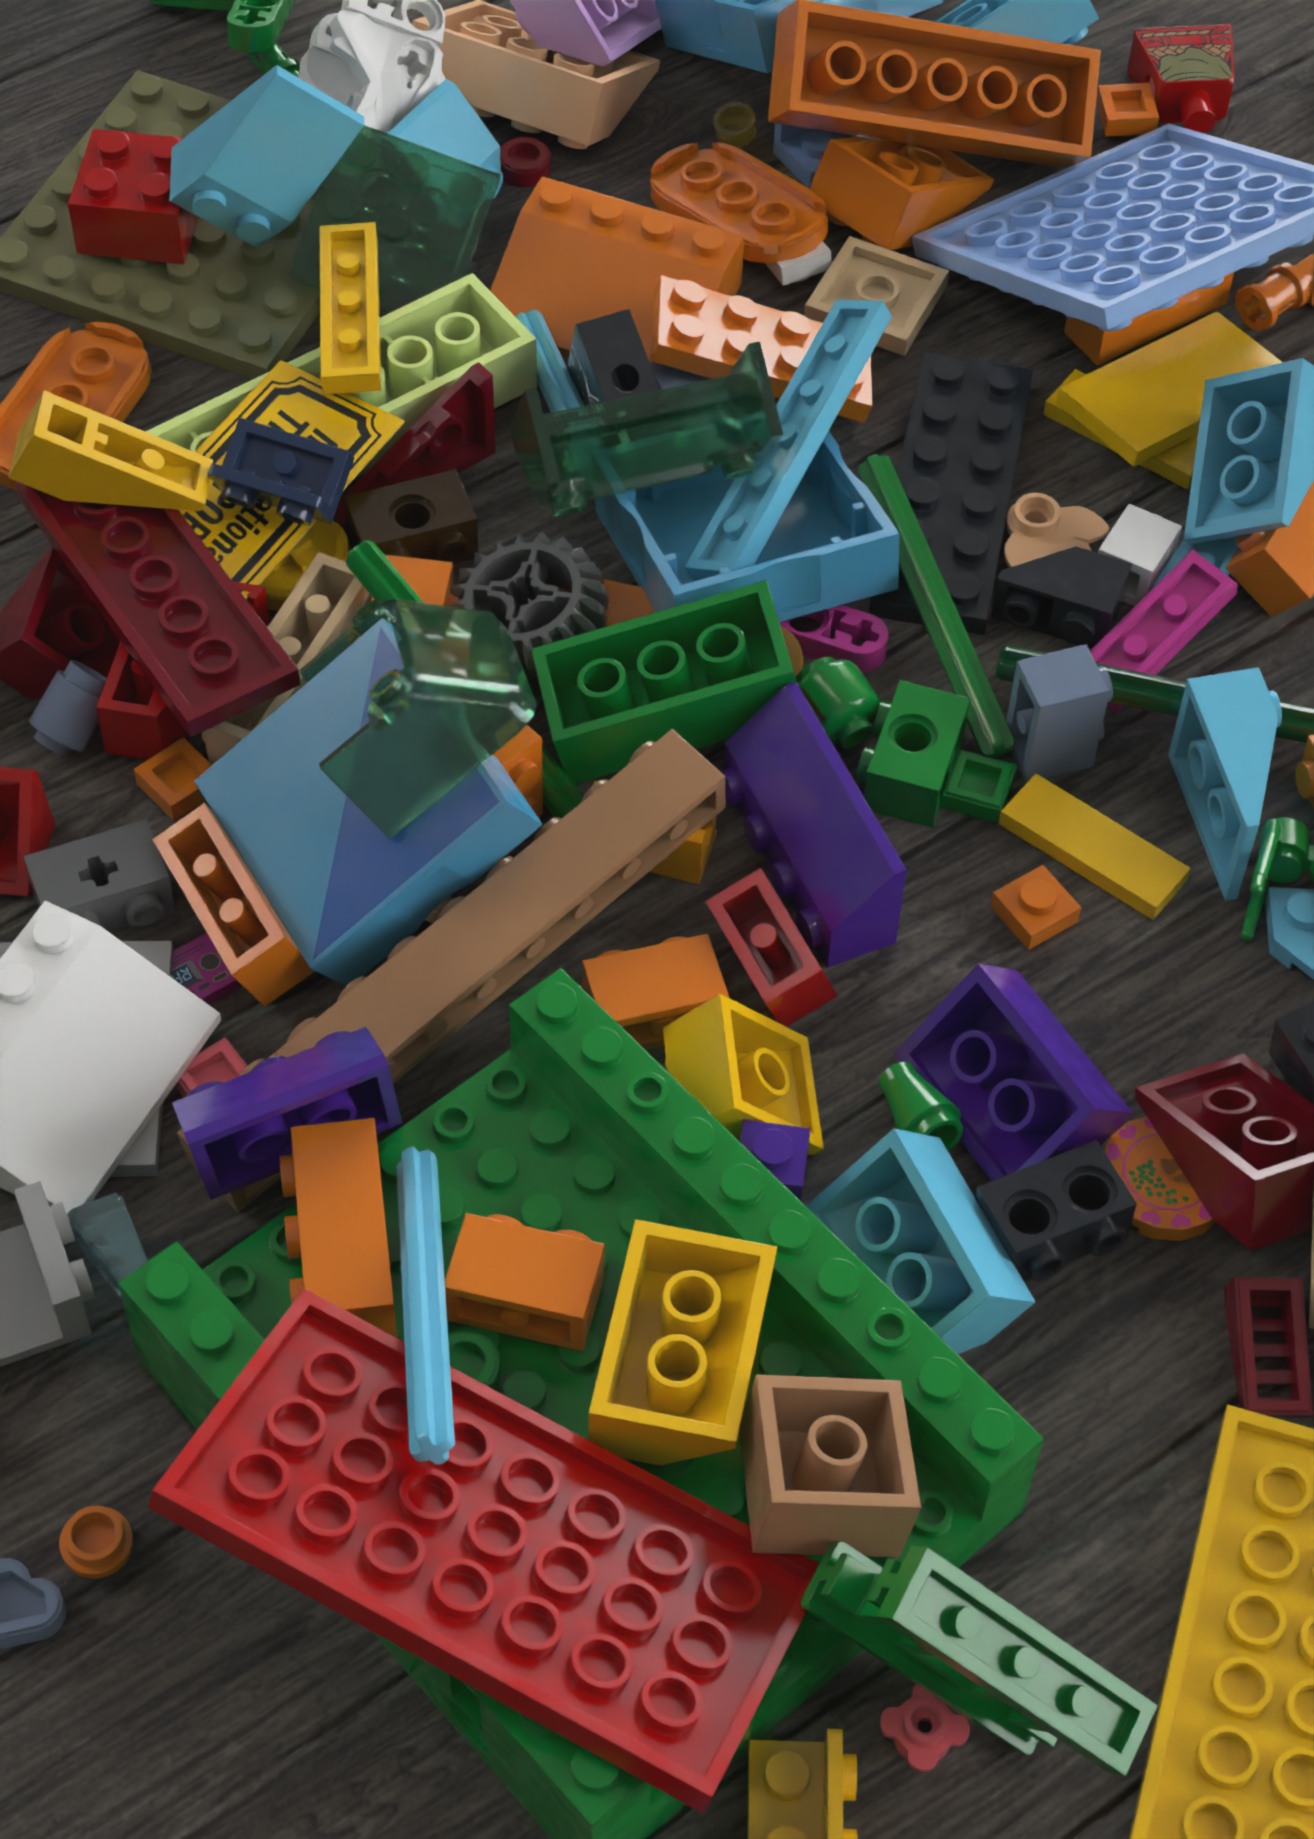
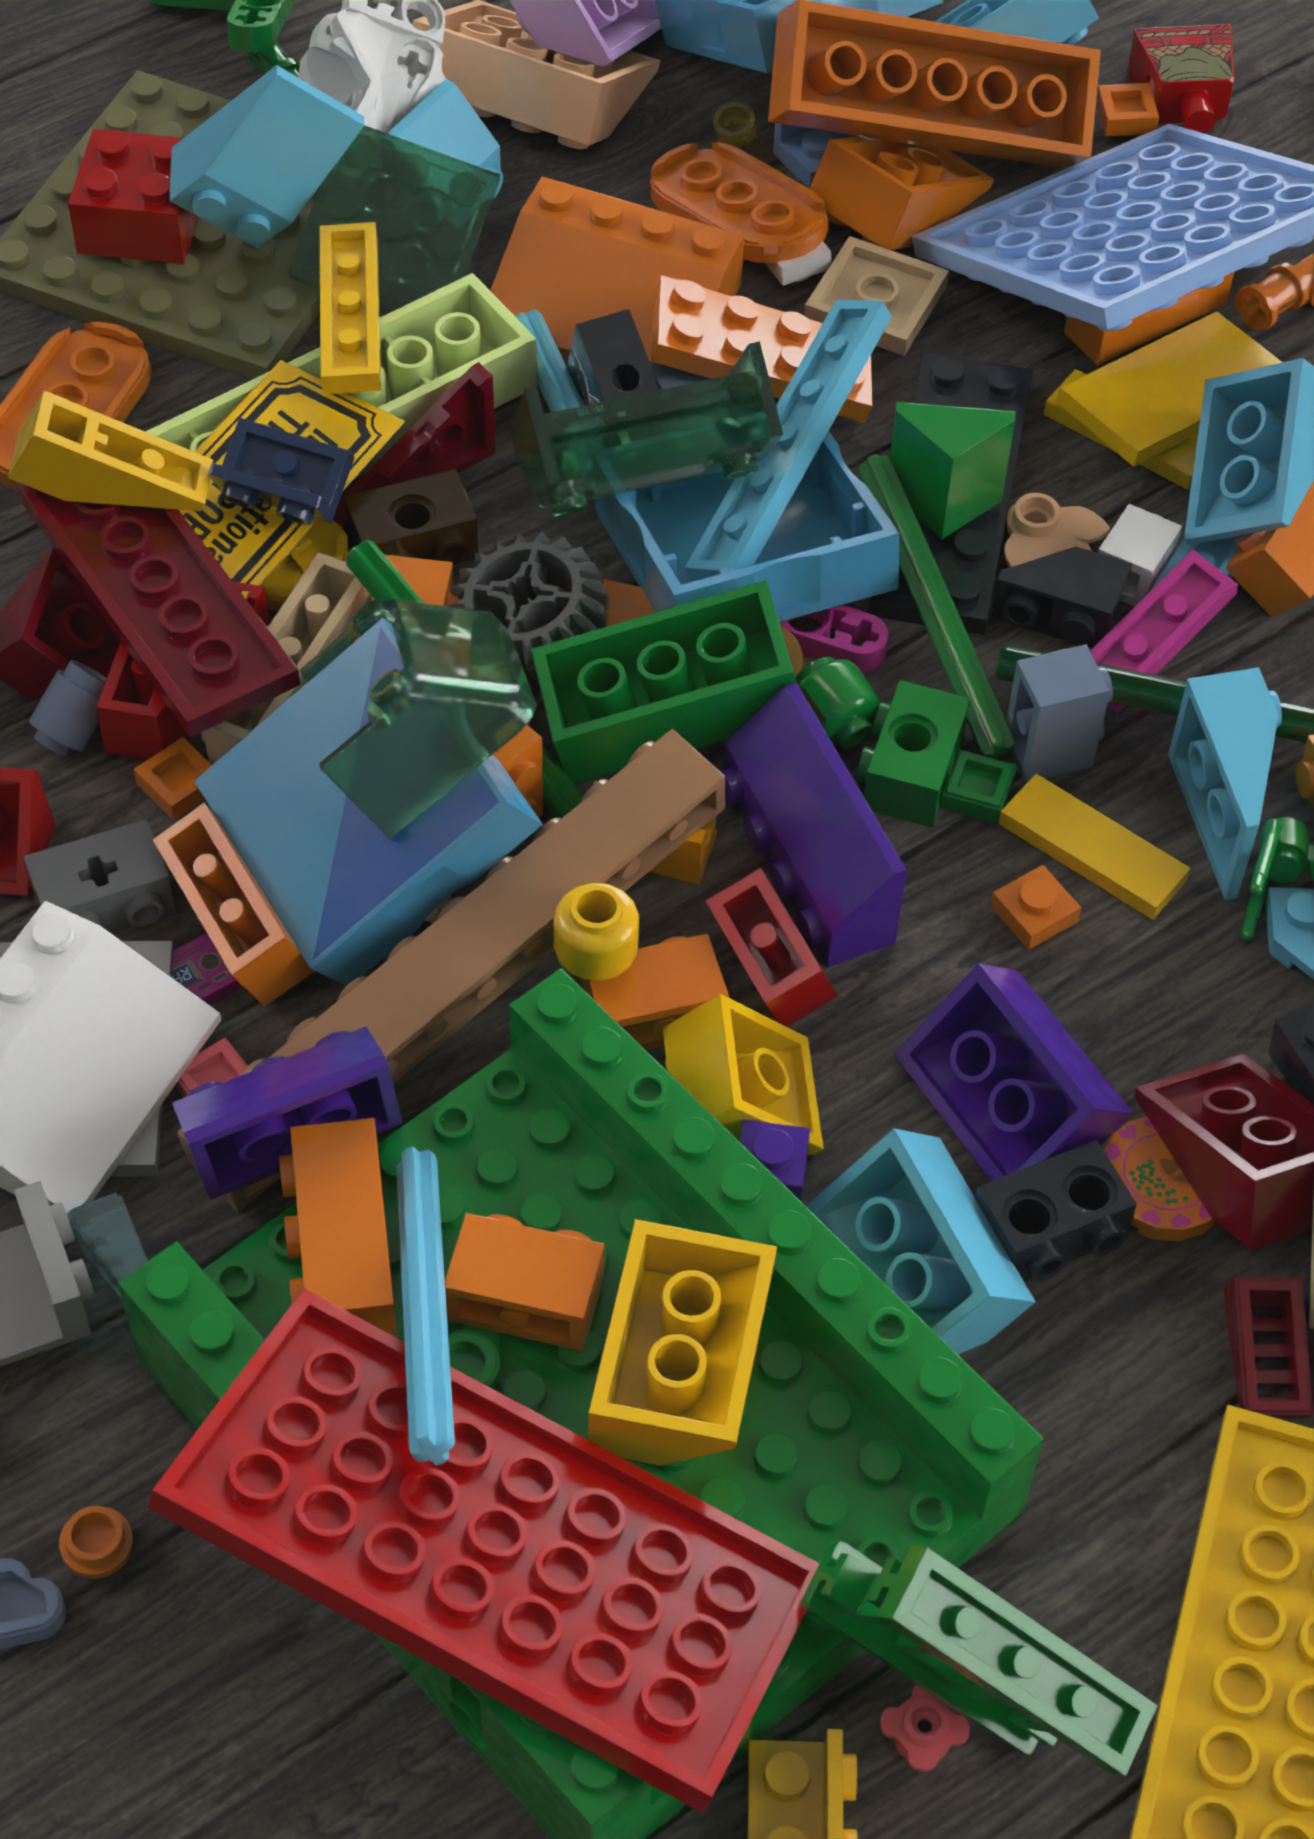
(524, 161): dark red tile -> none
(596, 931): none -> yellow head
(828, 1465): medium nougat brick -> none
(919, 1105): green cone -> none
(951, 461): none -> green slope

